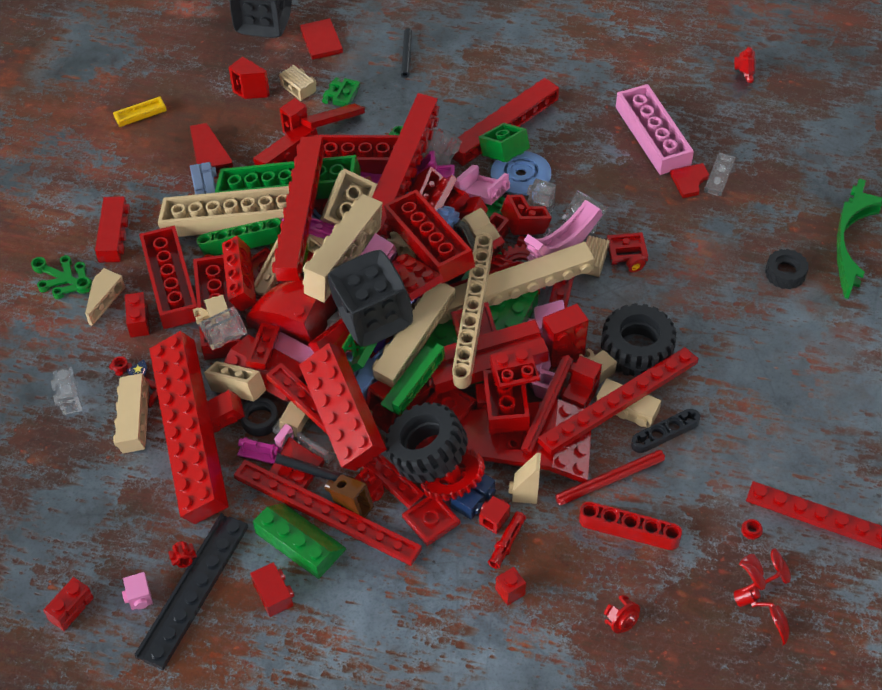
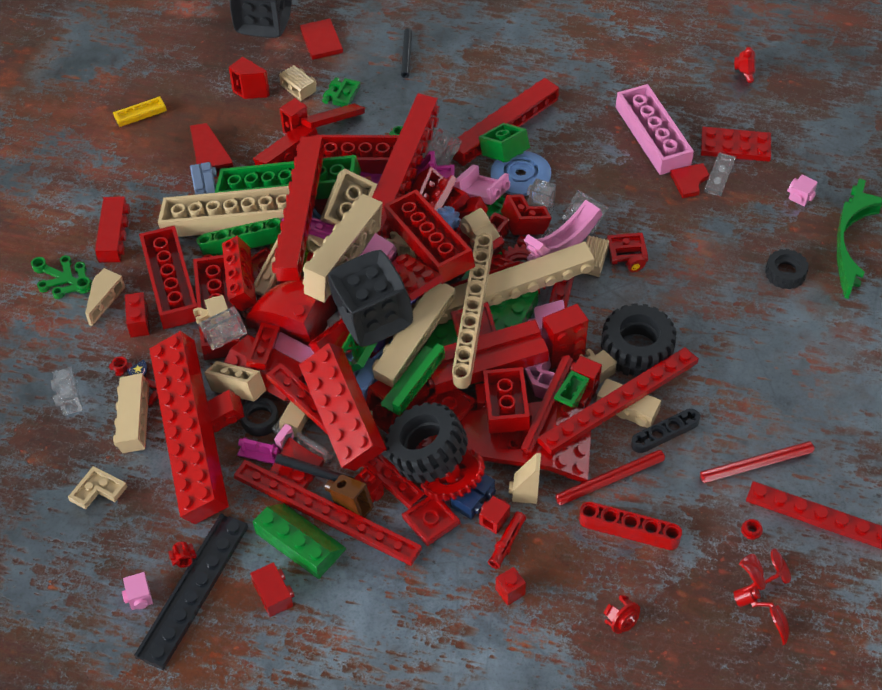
(68, 604): red brick -> none
(96, 483): none -> tan plate
(465, 233): clear smoke tile -> none
(513, 368): red slope -> none
(572, 389): none -> green slope
(737, 143): none -> red plate
(756, 461): none -> red axle
(802, 190): none -> bright pink brick

